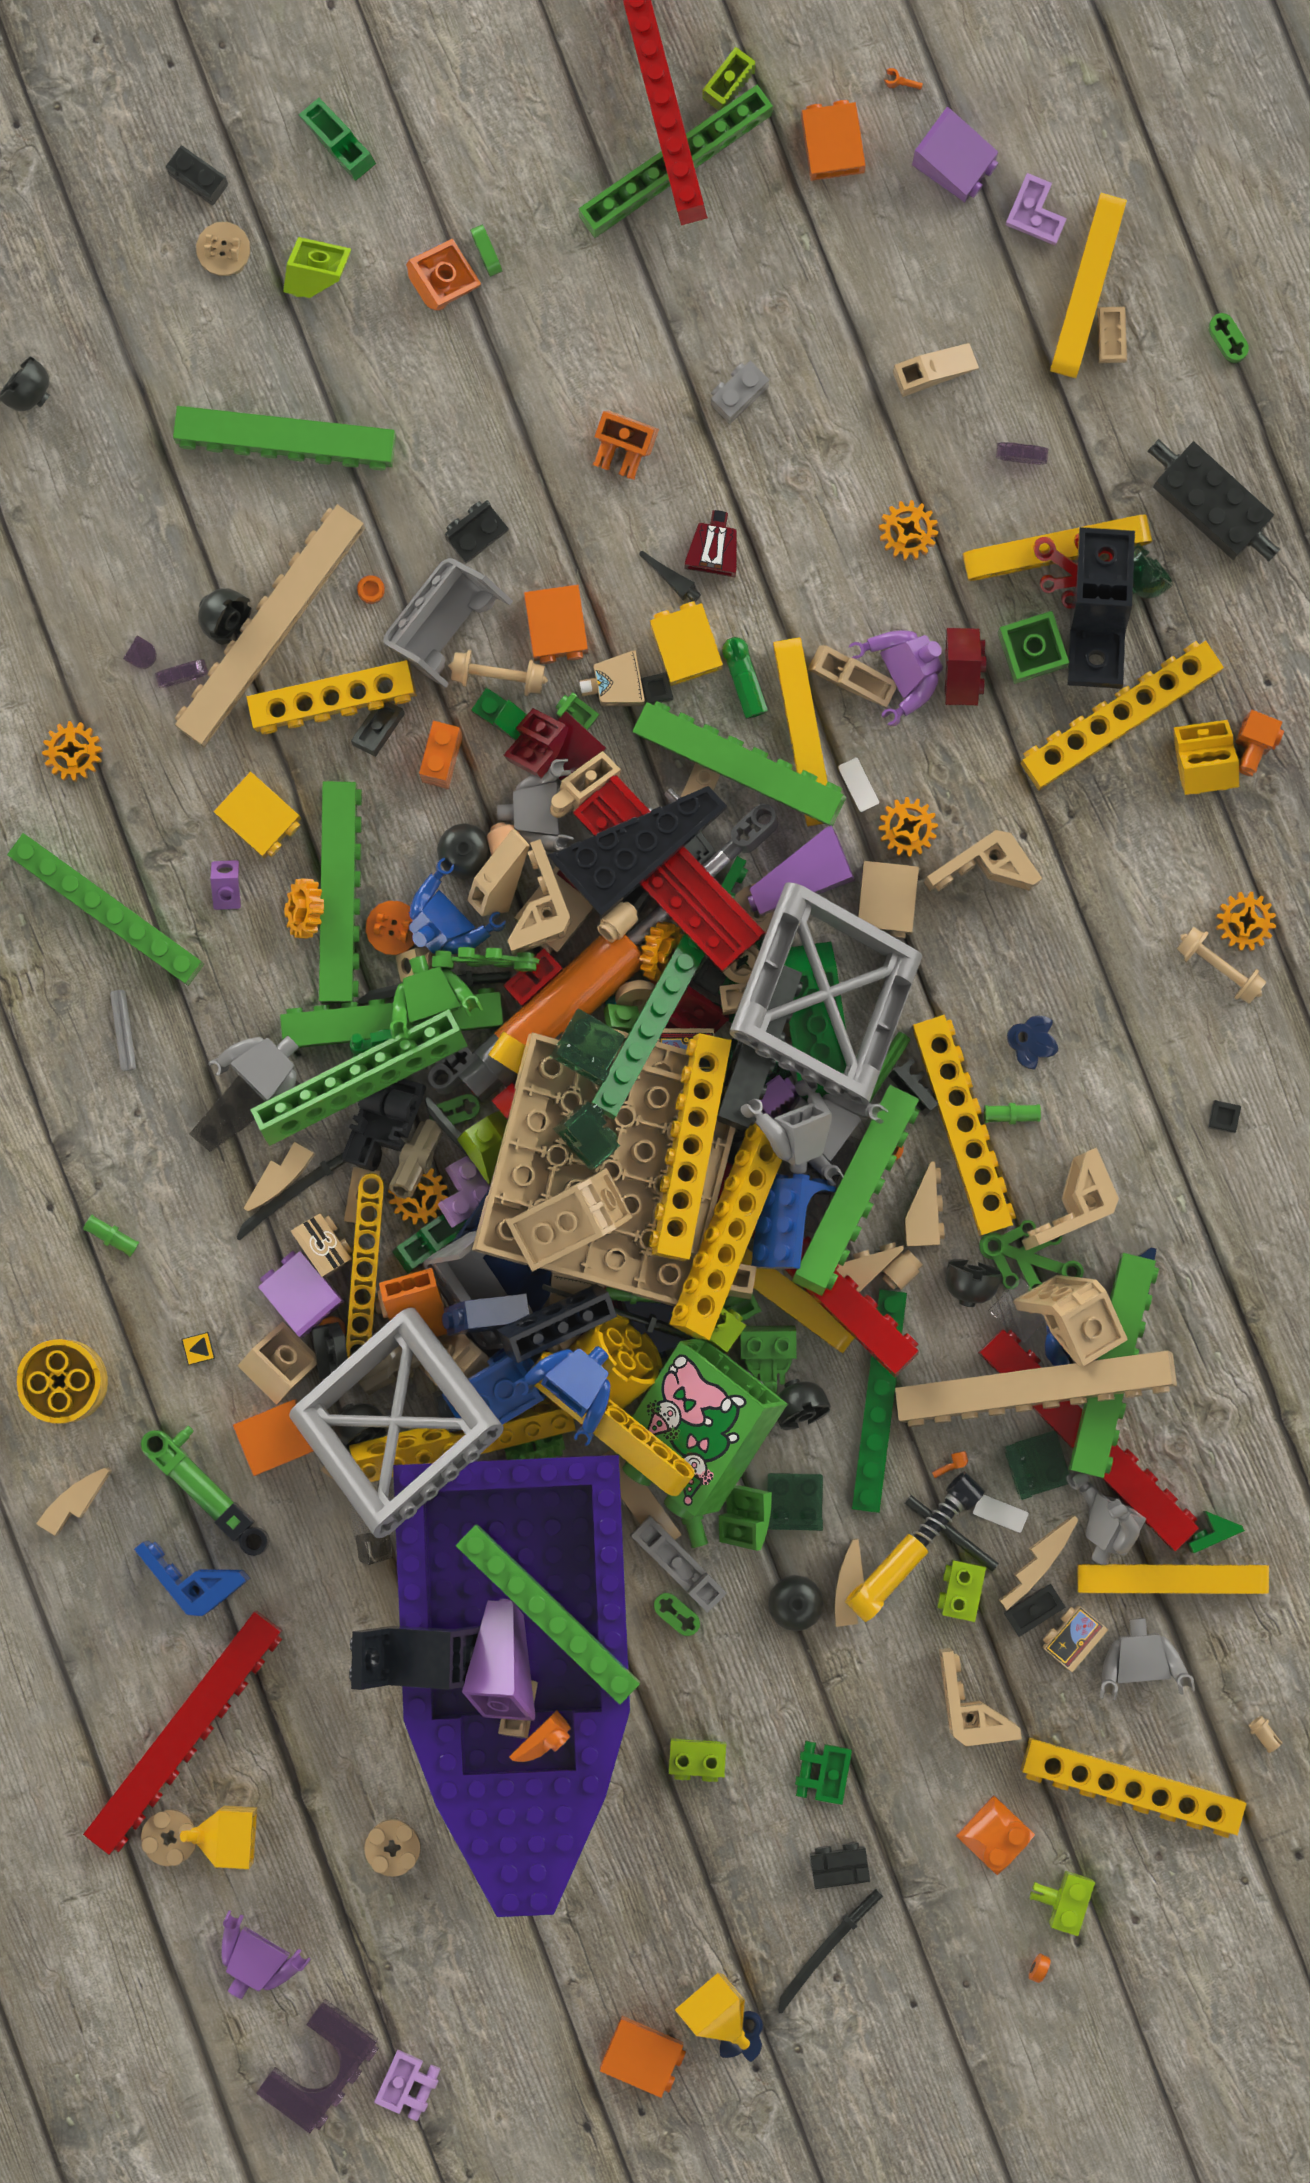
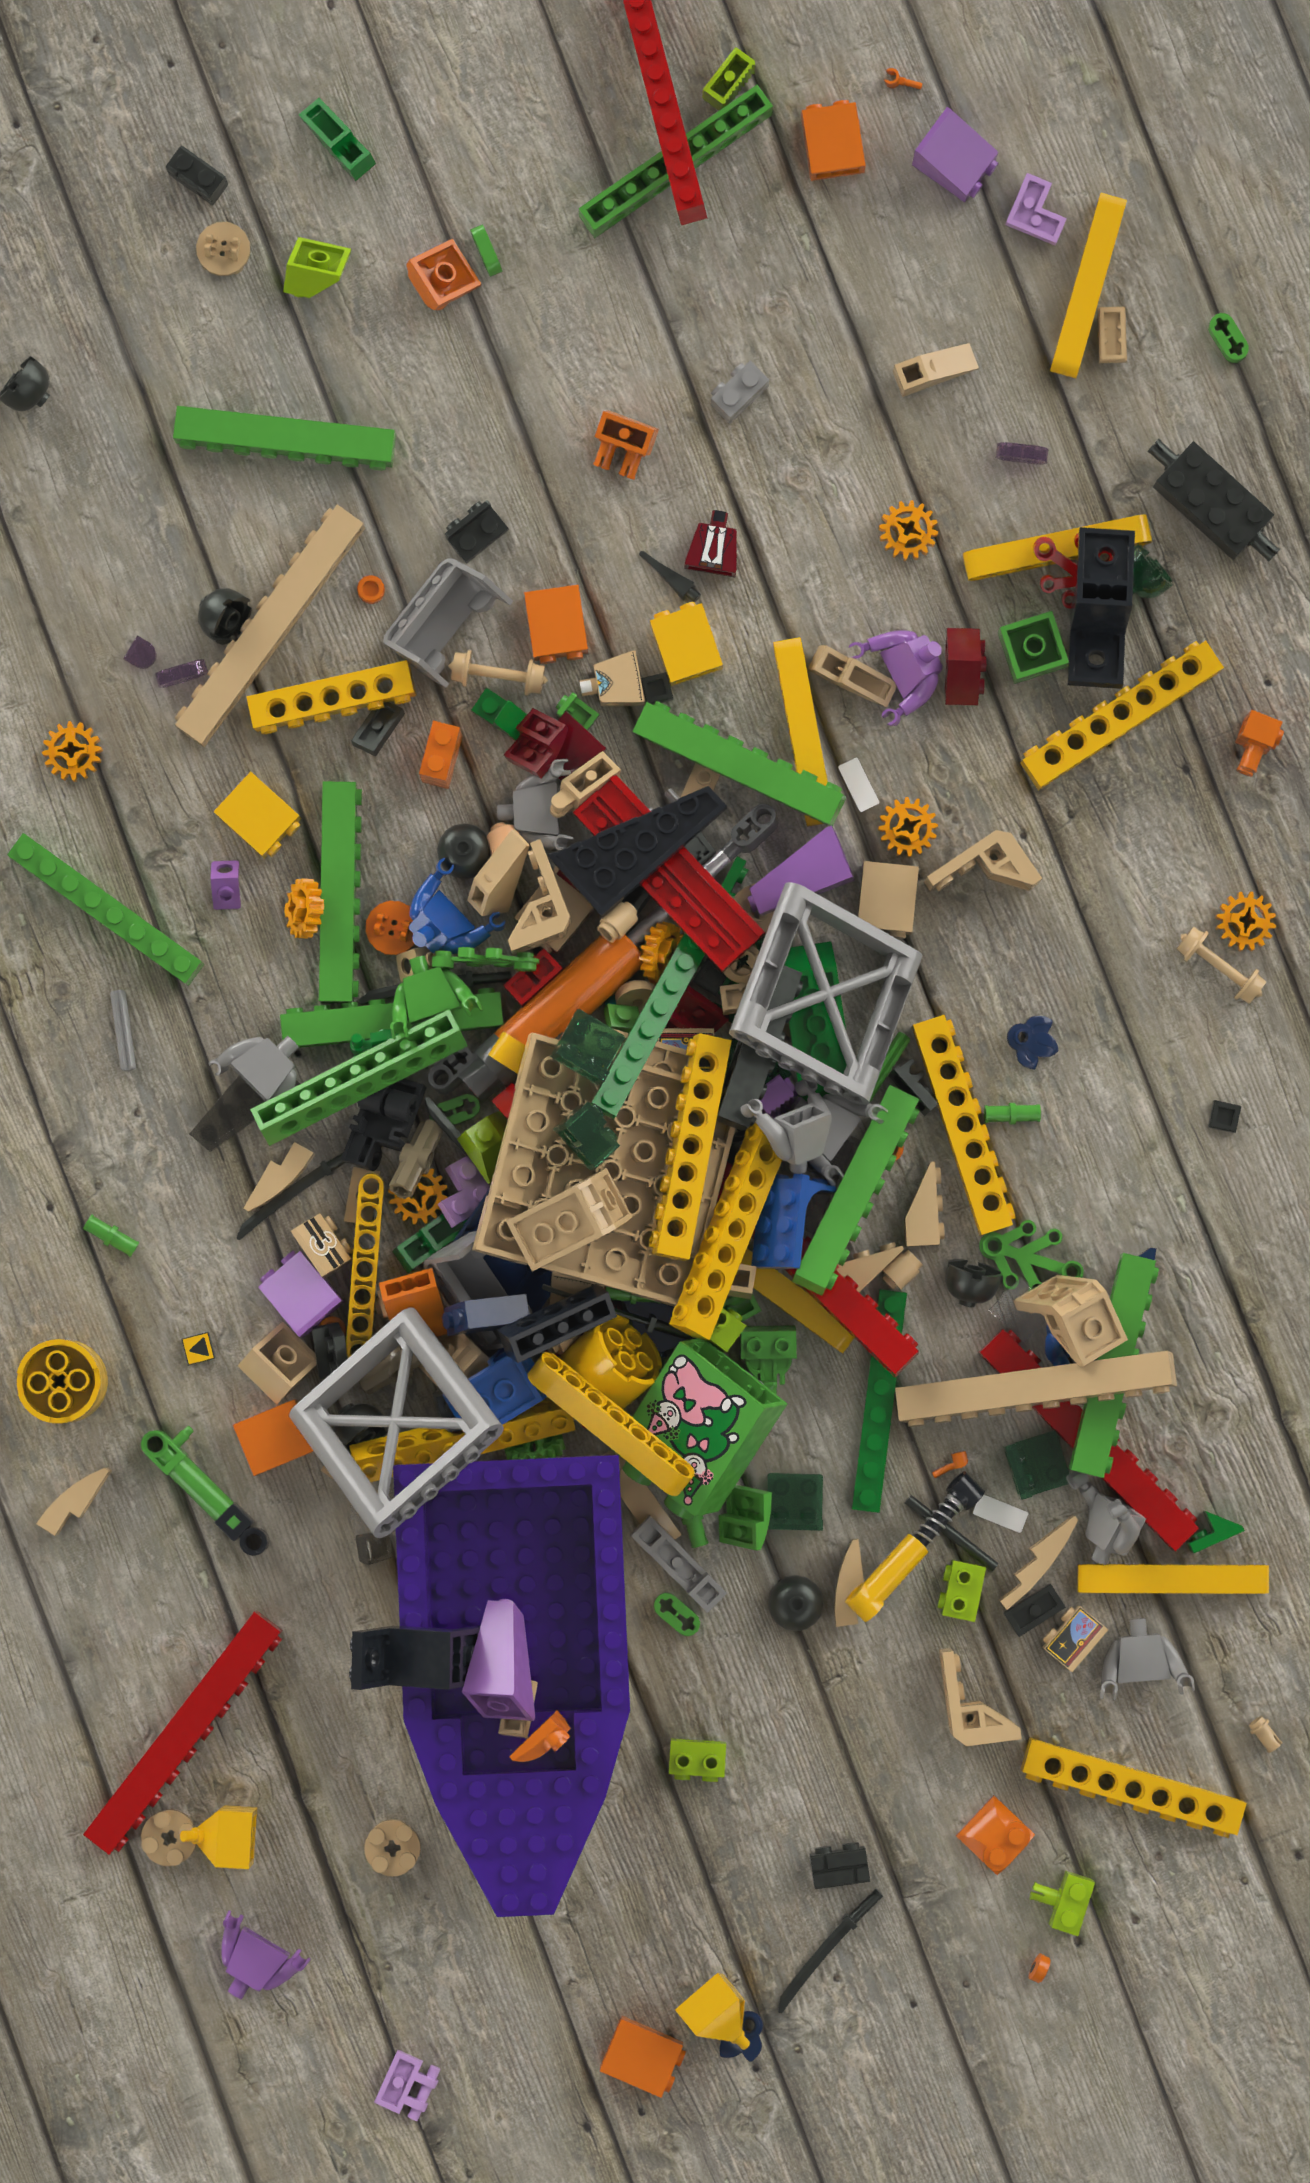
(213, 1584): blue bracket -> none
(309, 2105): clear purple arch -> none
(548, 1614): bright green brick -> none
(577, 1382): blue torso -> none
(744, 677): green piece -> none
(804, 1403): pearl dark grey cylinder -> none
(832, 1775): green plate -> none
(1086, 1197): tan bracket -> none
(1206, 757): yellow piece -> none

